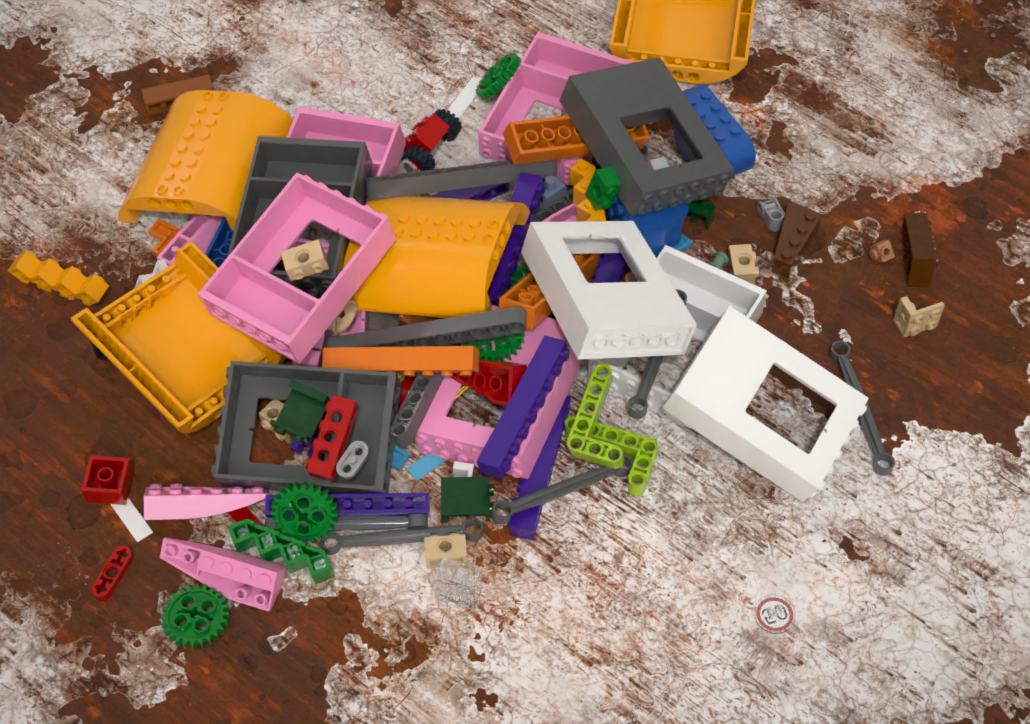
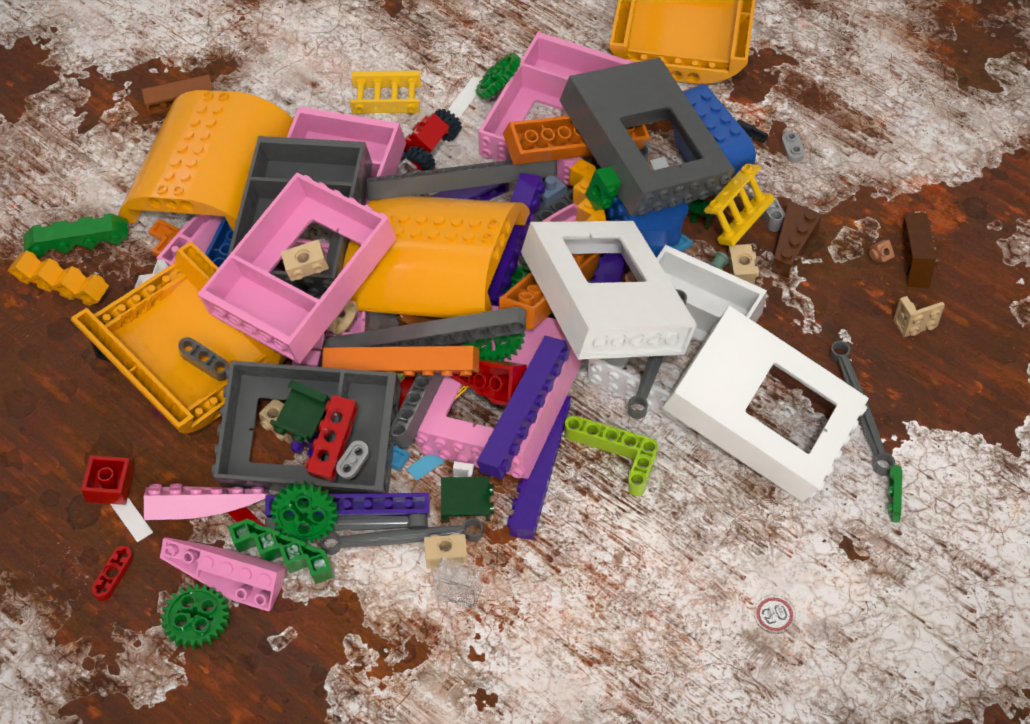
(85, 233): none -> green brick
(199, 351): none -> dark grey beam
(385, 79): none -> yellow fence
(558, 490): dark grey piece -> none
(591, 419): lime beam -> none
(752, 209): none -> yellow fence
(753, 132): none -> black axle
(791, 143): none -> light grey plate
(895, 492): none -> green hinge

